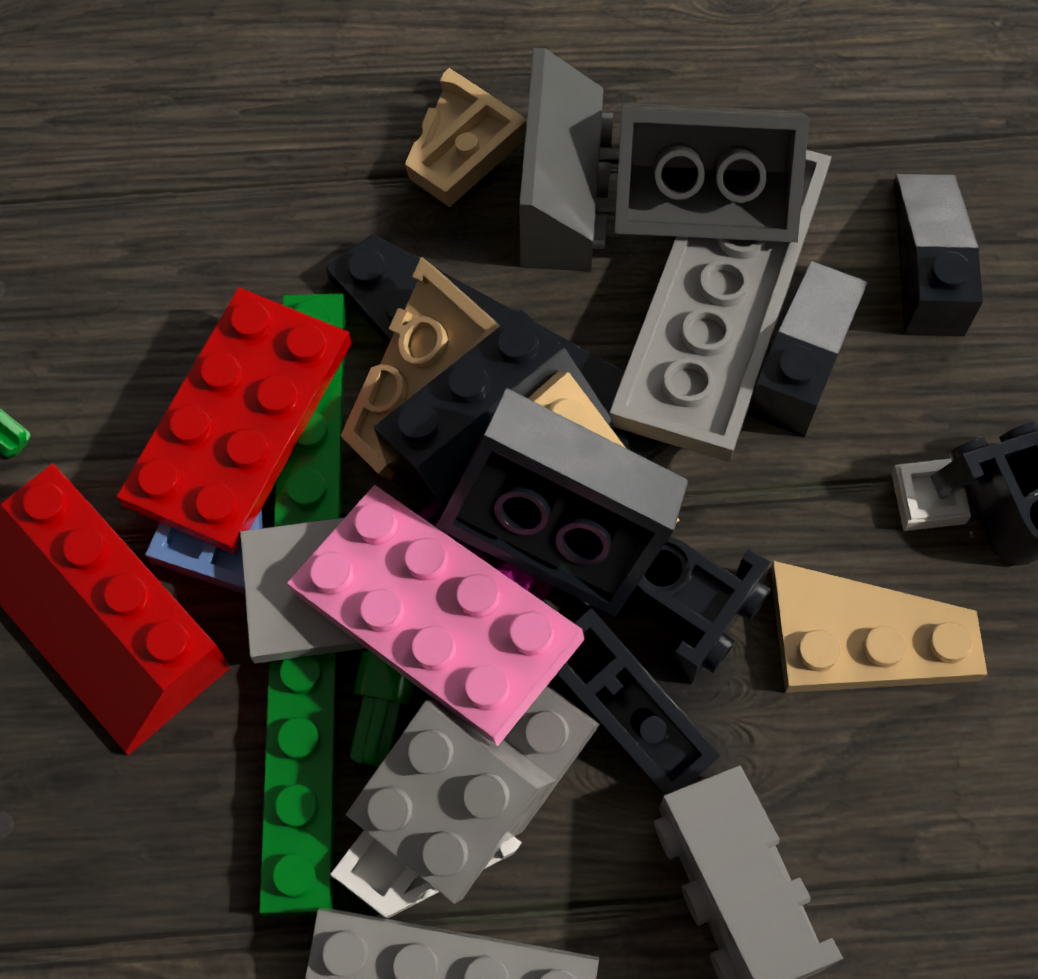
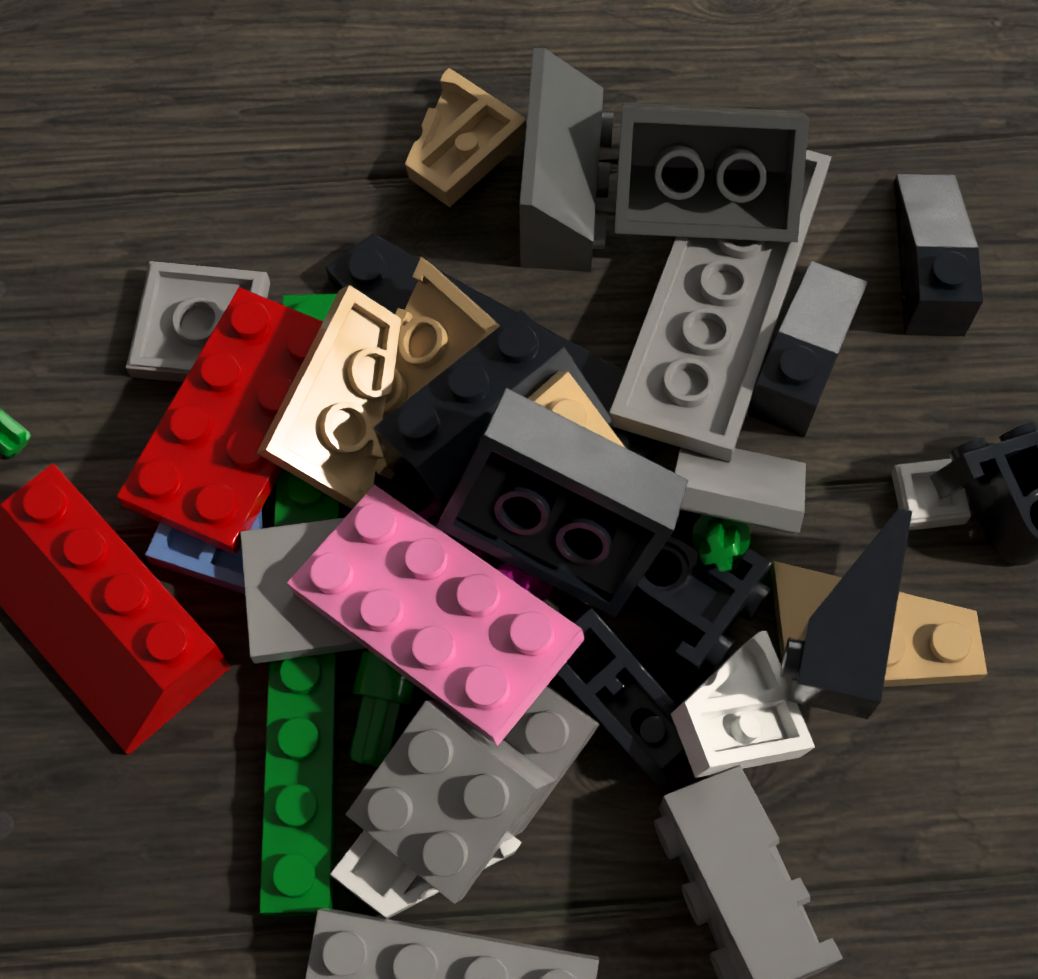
(180, 313): none -> light grey tile
(337, 399): none -> tan wing
(720, 540): none -> green piece
(742, 714): none -> white wing
(746, 490): none -> light grey tile
(847, 640): none -> black slope

